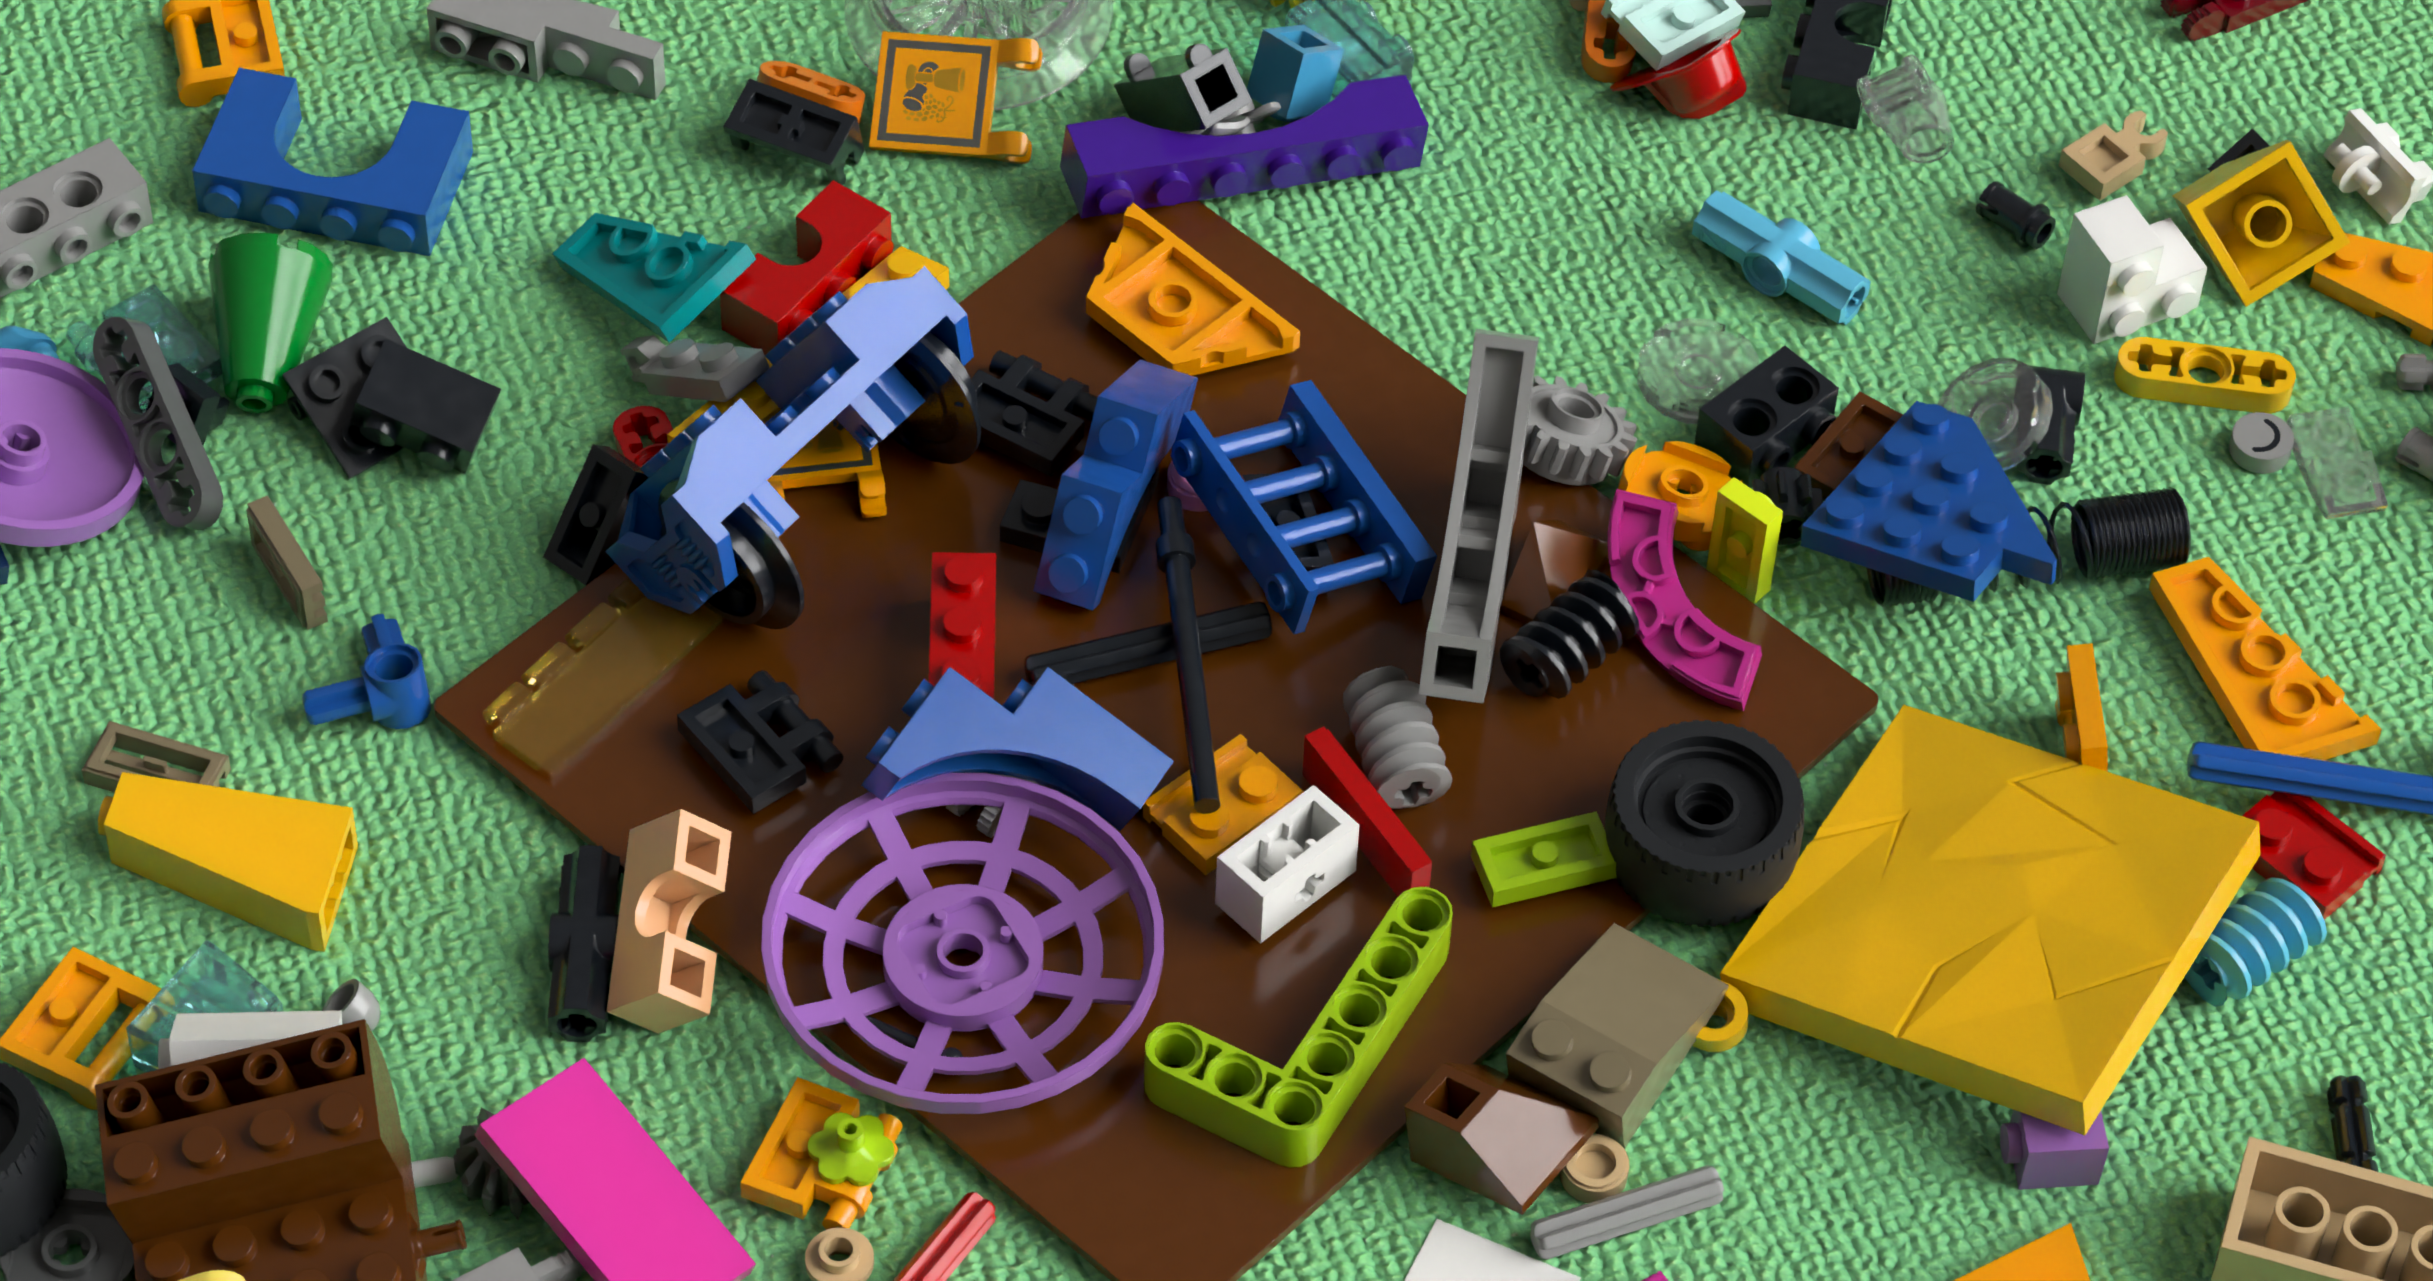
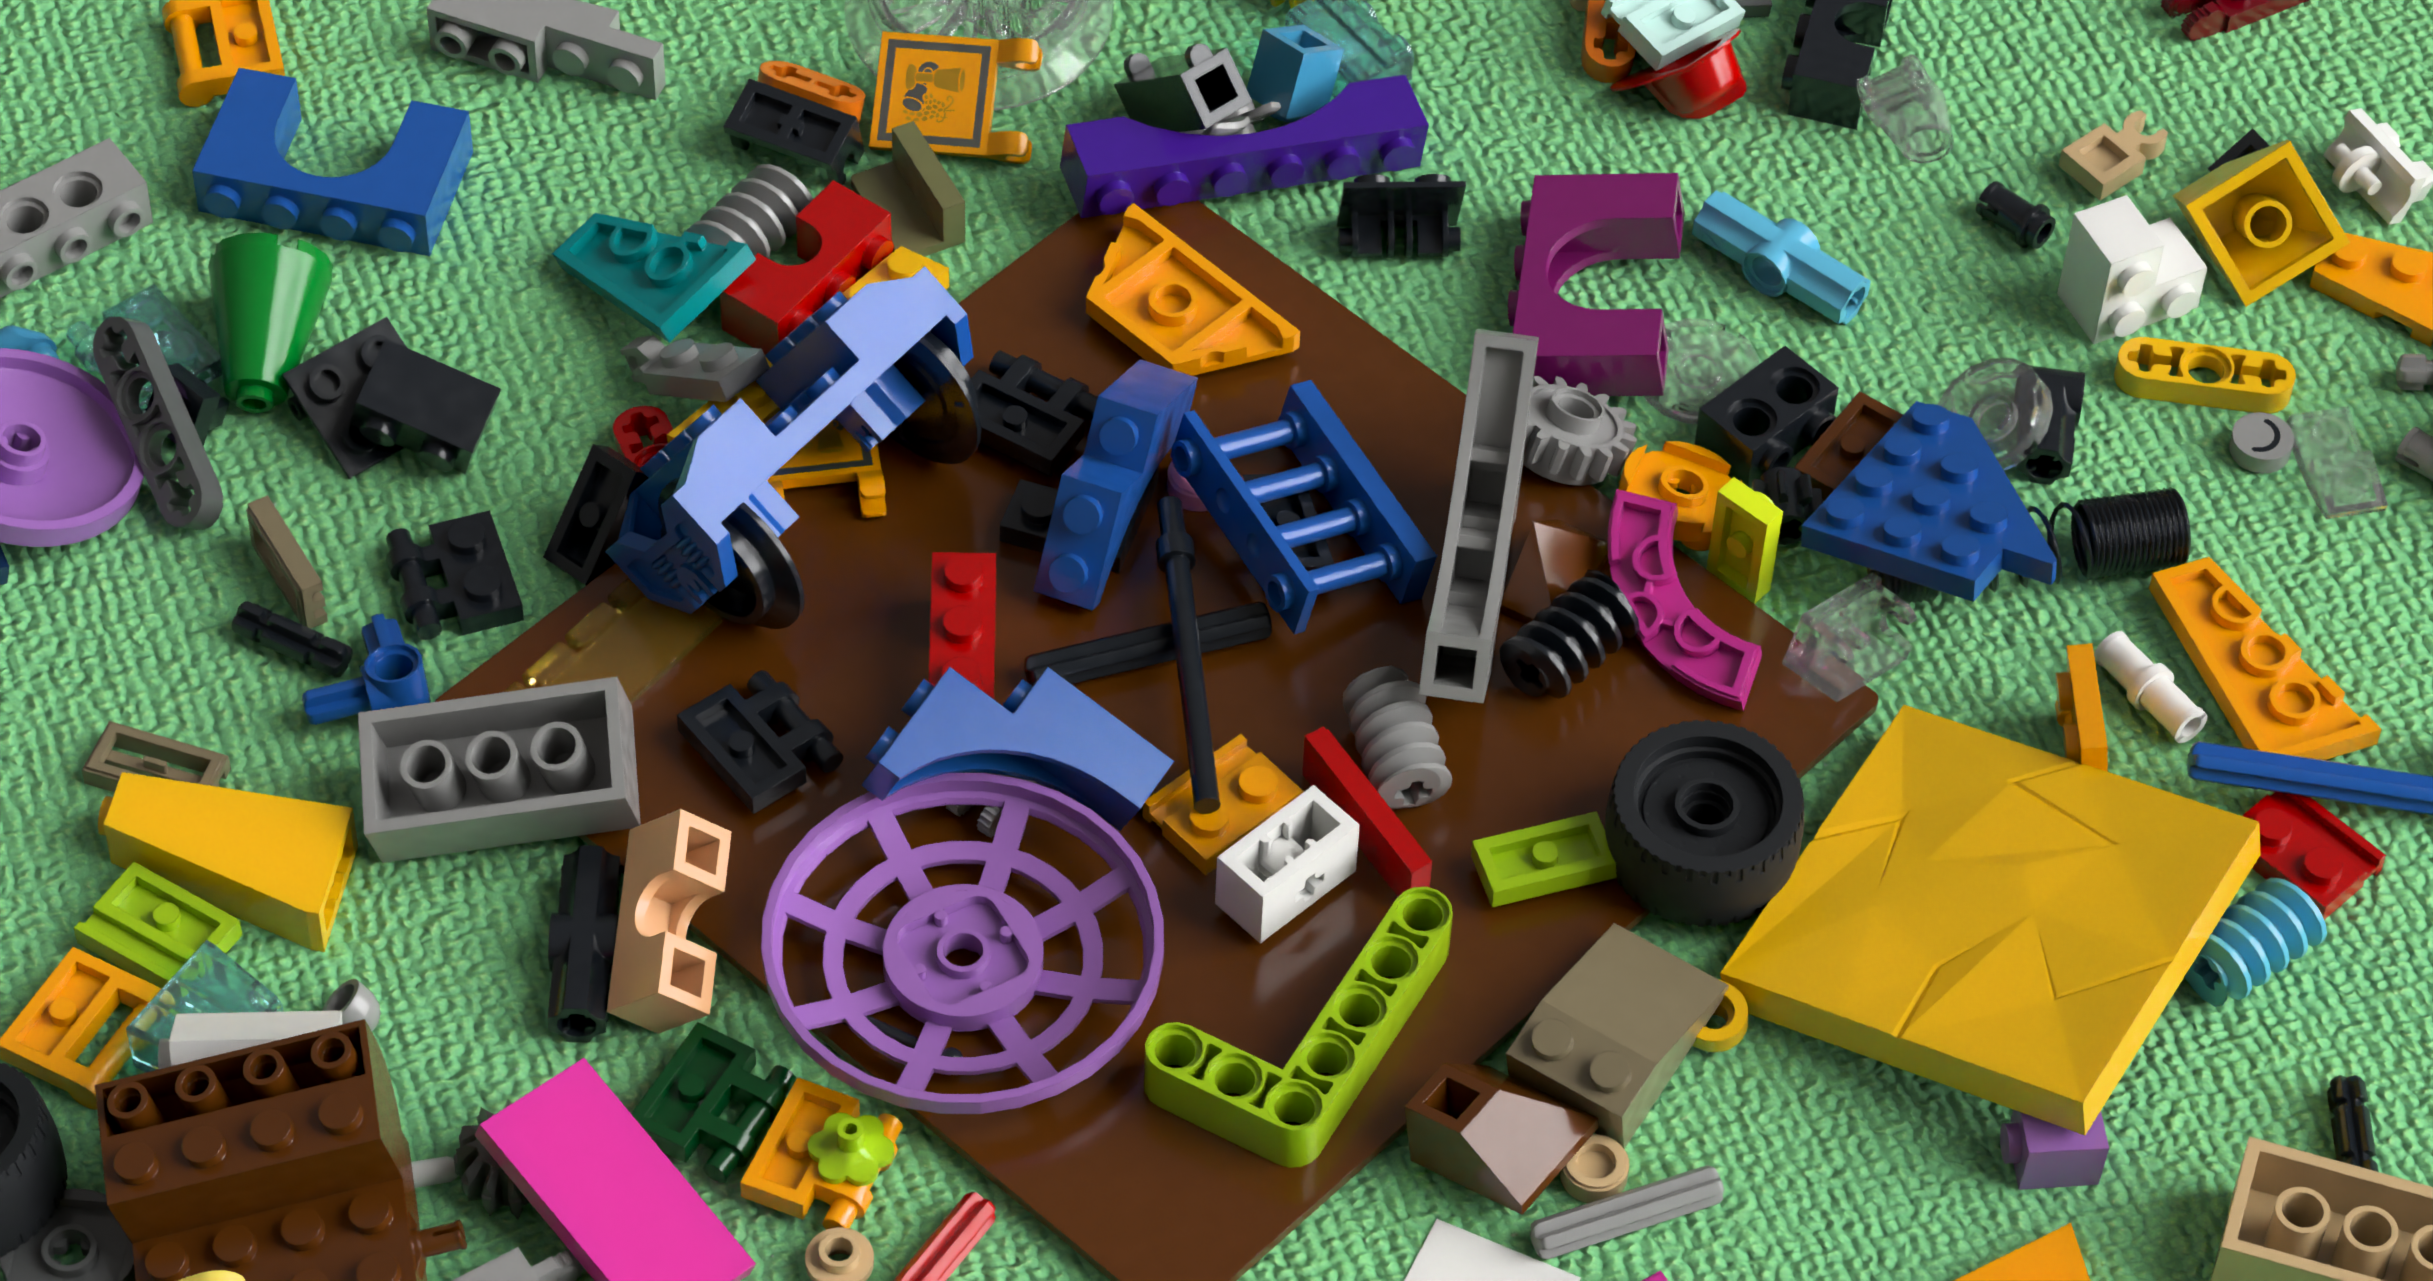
(153, 925): none -> lime plate
(292, 639): none -> black axle
(473, 569): none -> black plate
(498, 769): none -> light grey brick
(694, 1091): none -> dark green plate
(756, 211): none -> light grey piece
(917, 192): none -> olive panel
(1373, 201): none -> black hinge
(1583, 223): none -> magenta arch
(1848, 638): none -> clear hinge
(2150, 687): none -> white pin

